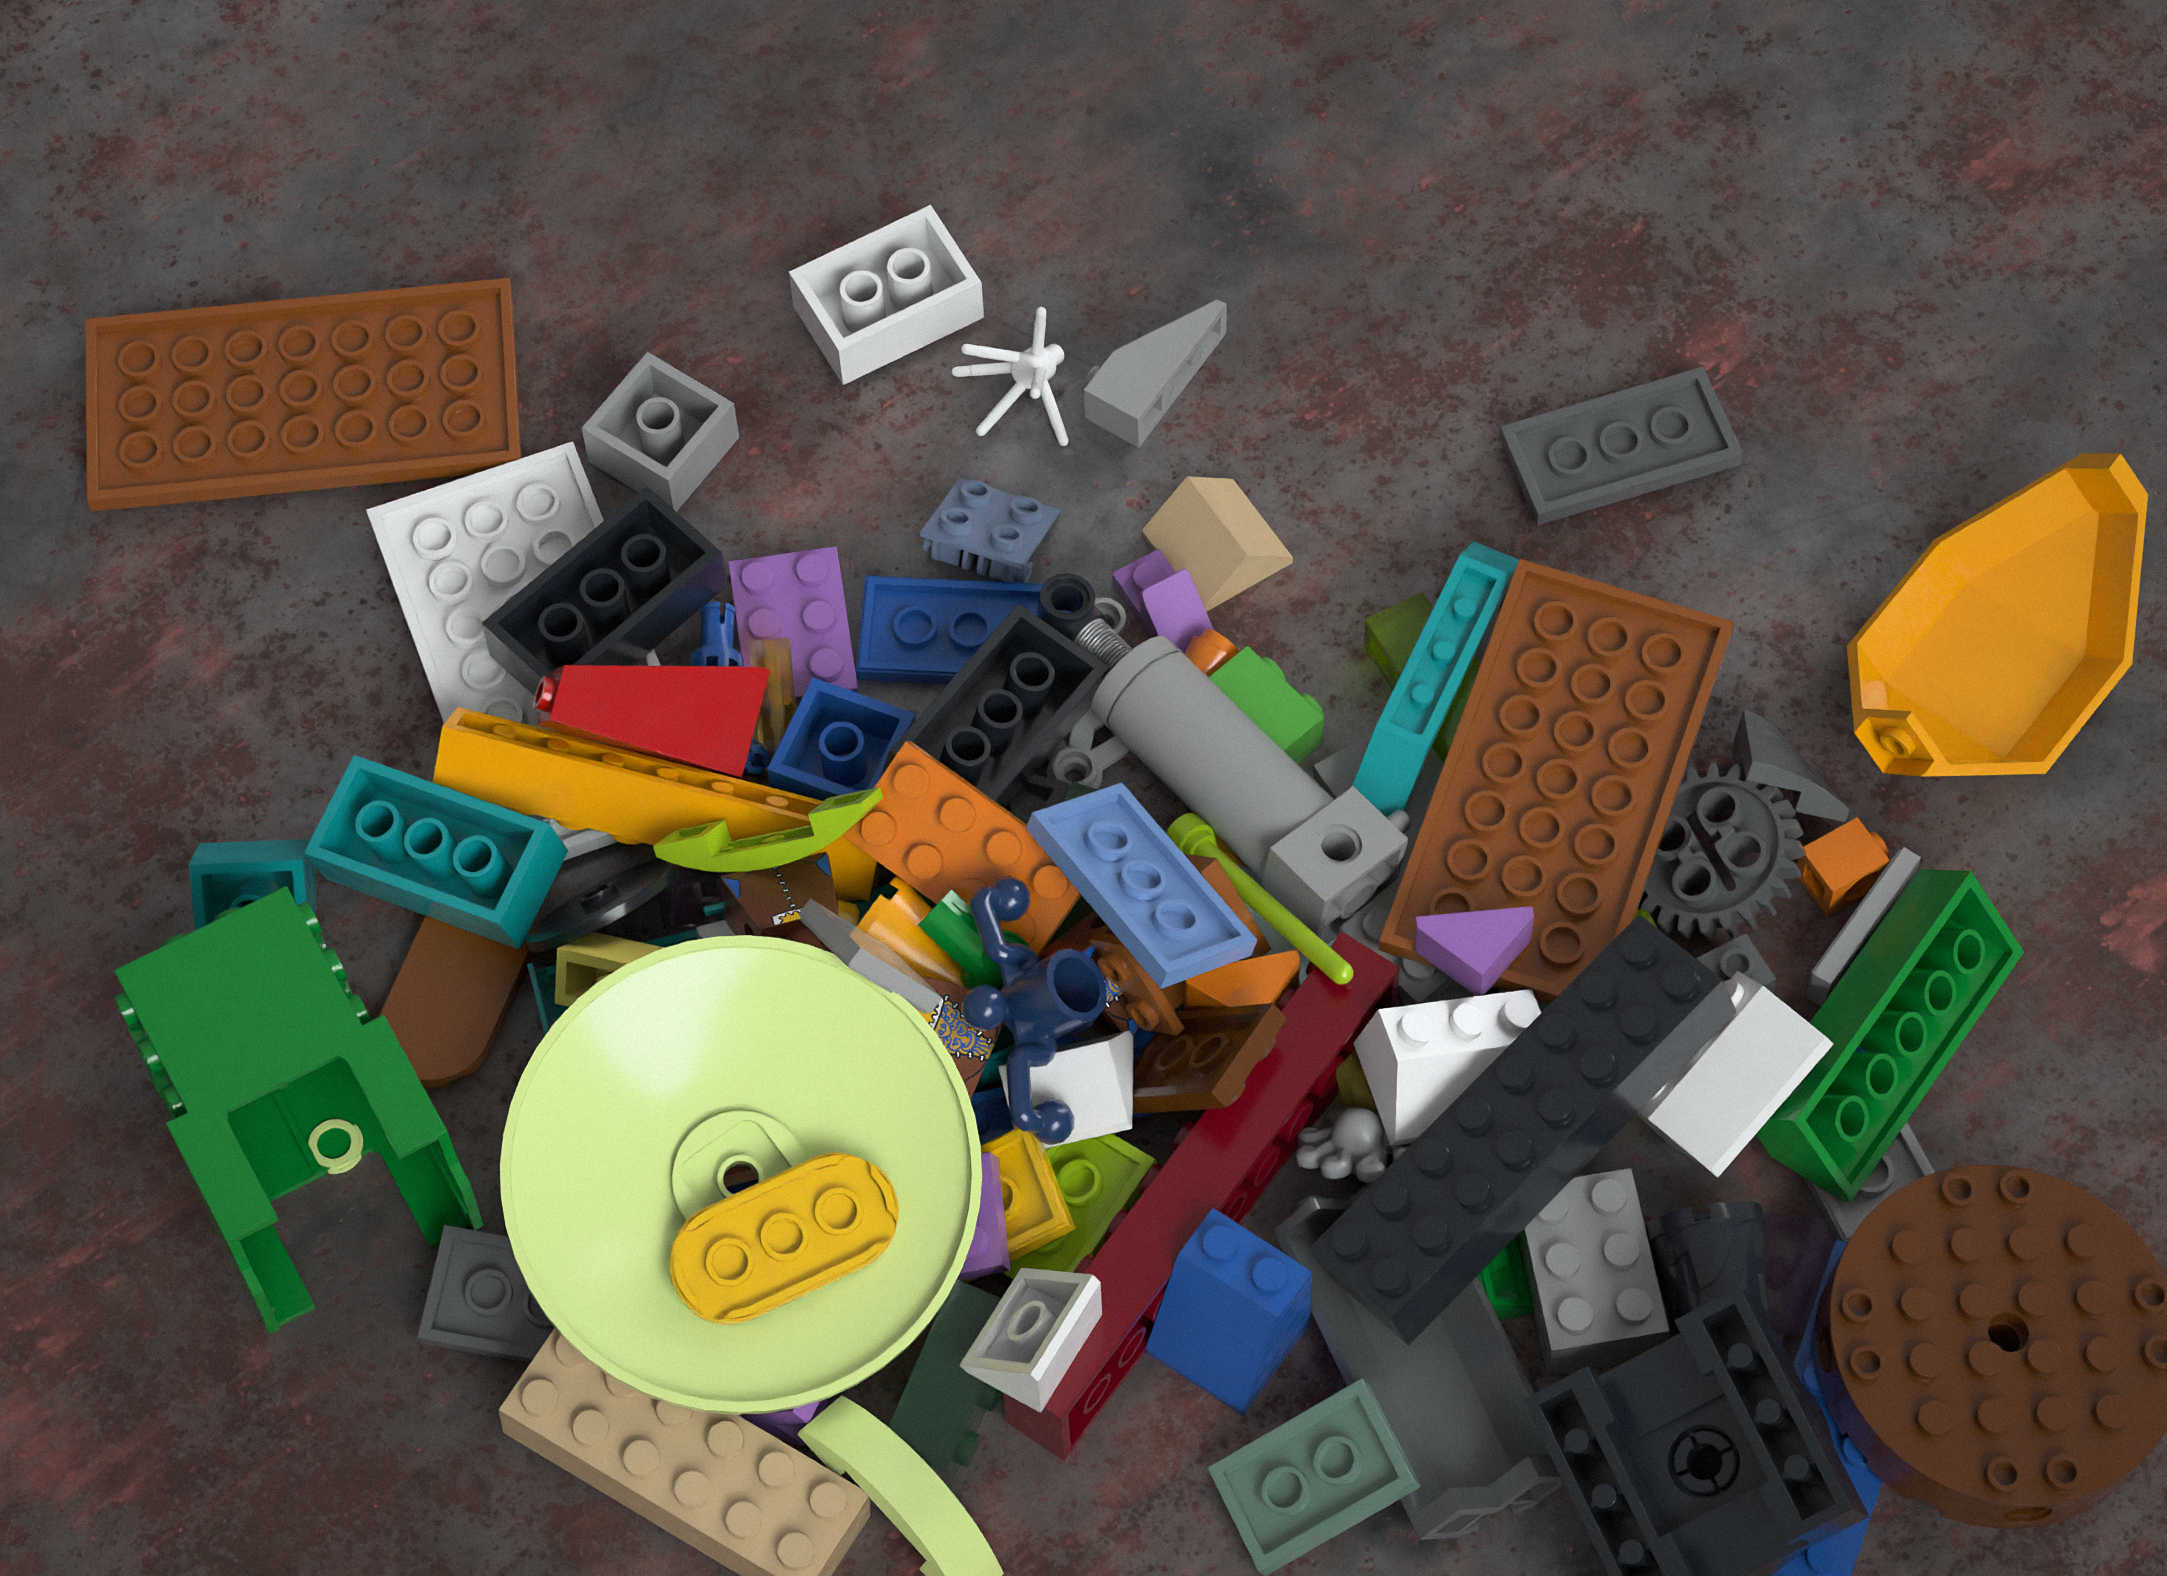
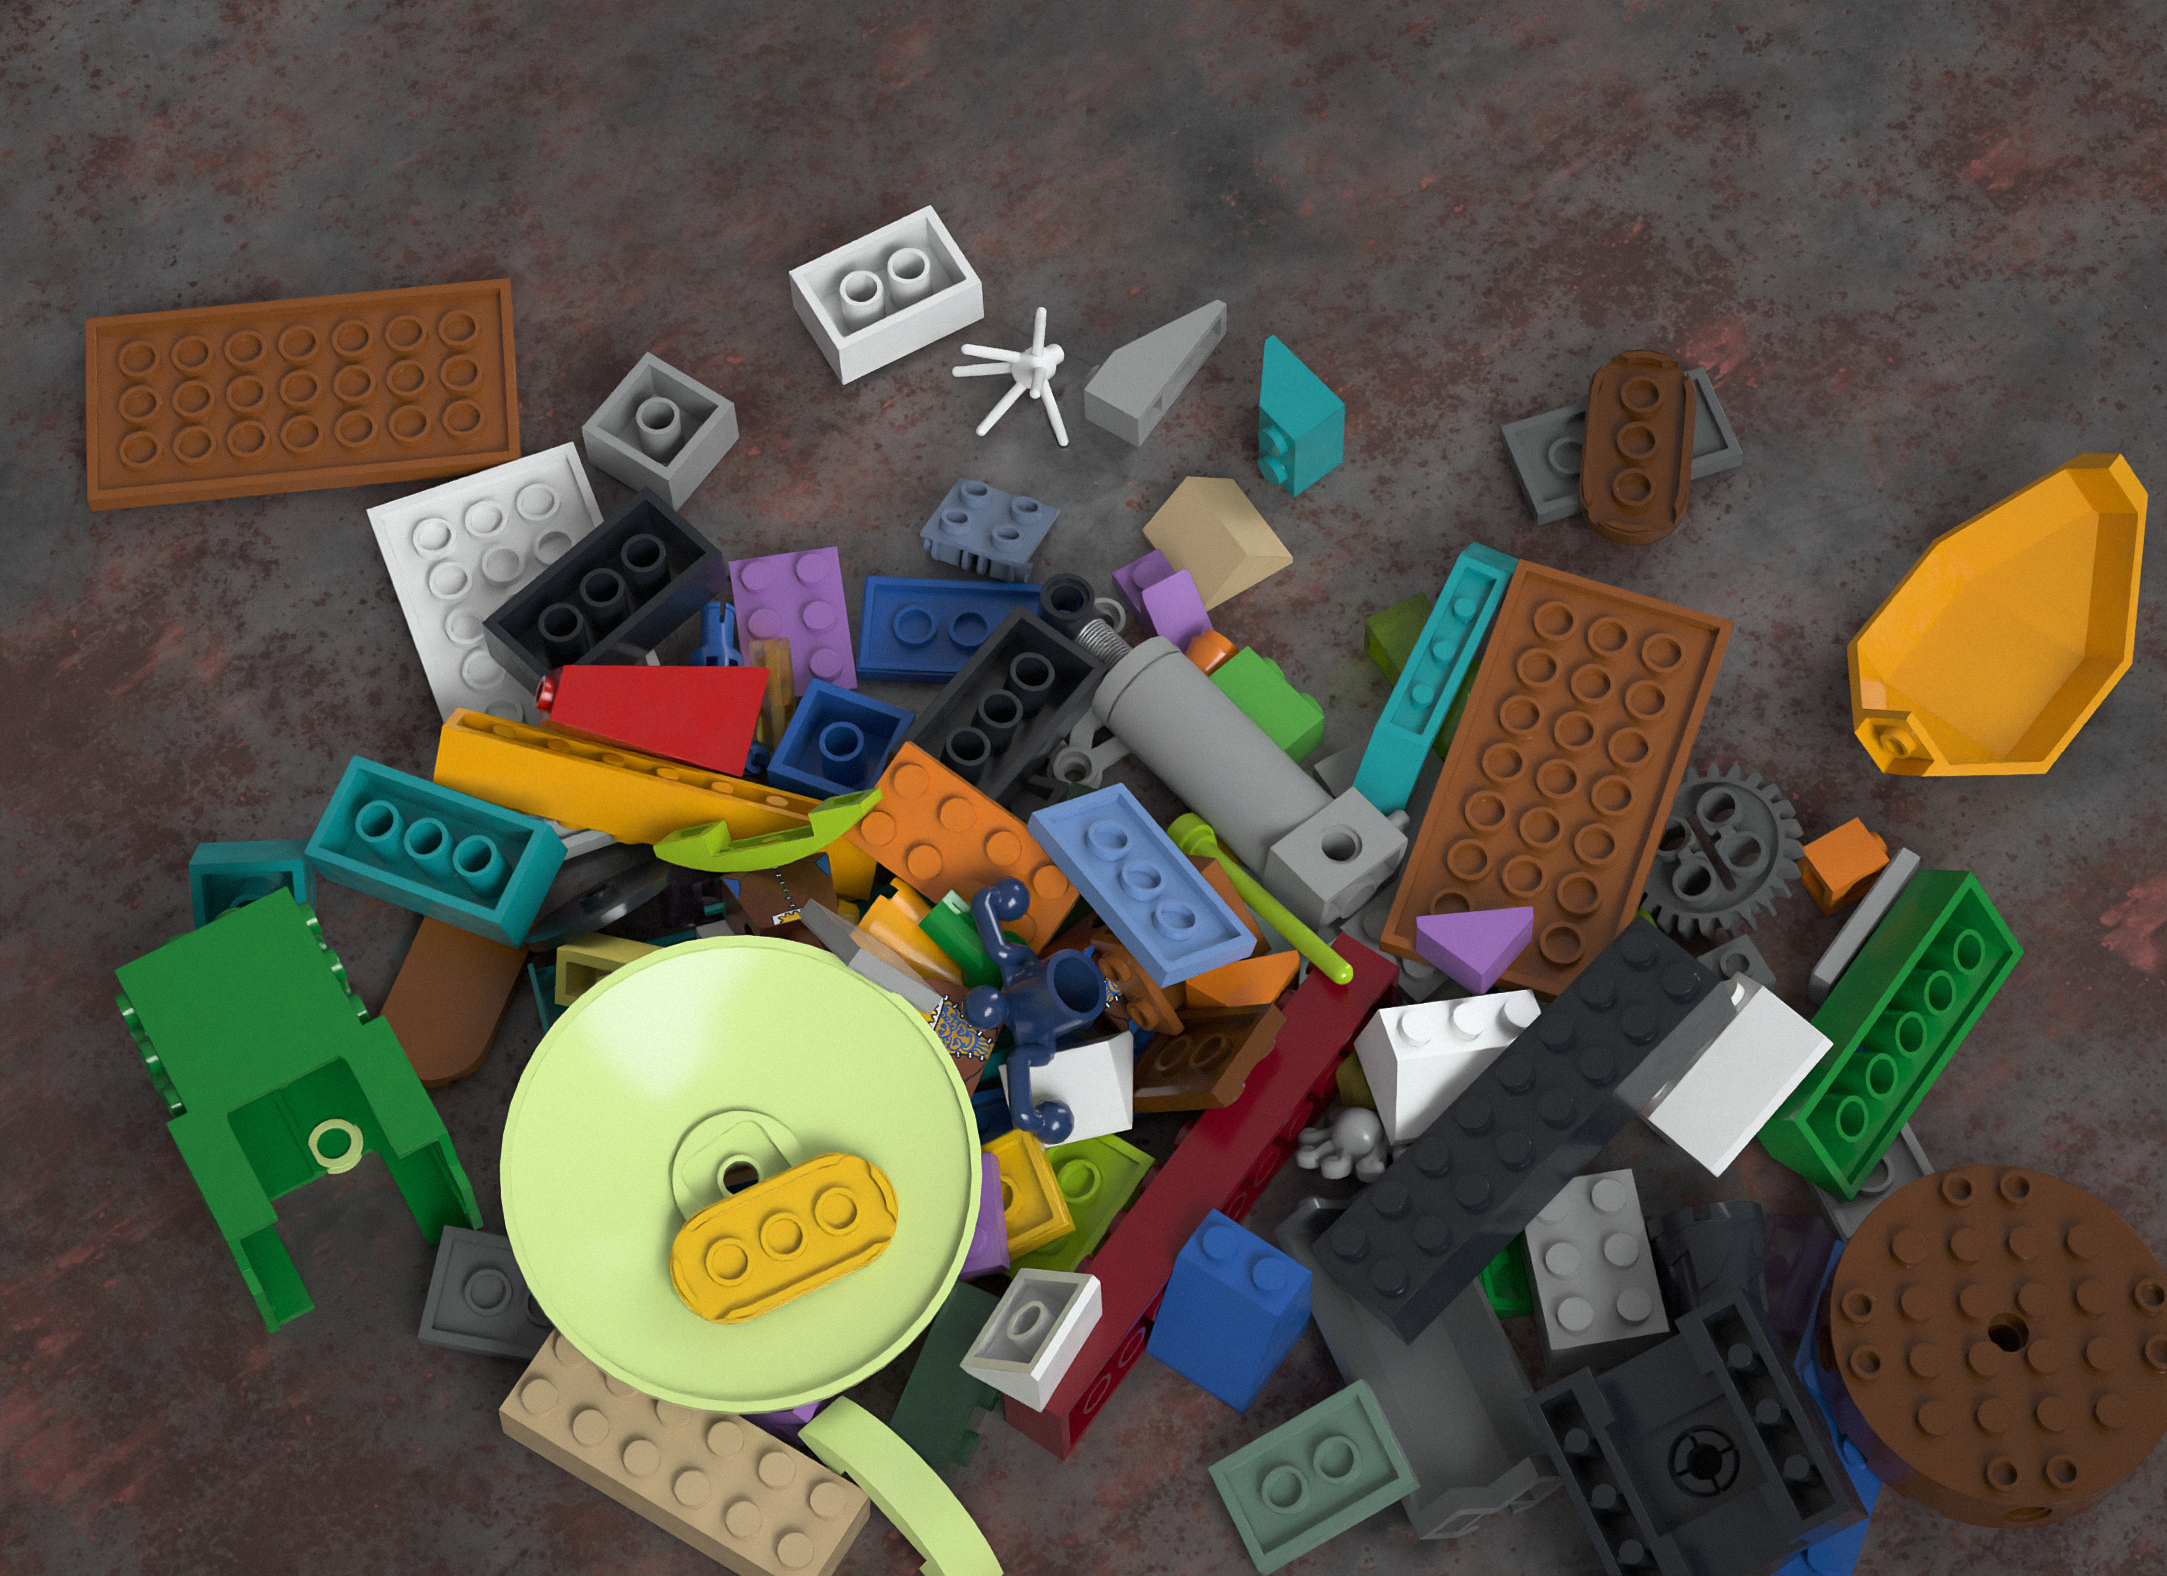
(1297, 422): none -> teal slope
(1637, 448): none -> reddish brown tile
(1772, 760): dark grey slope -> none

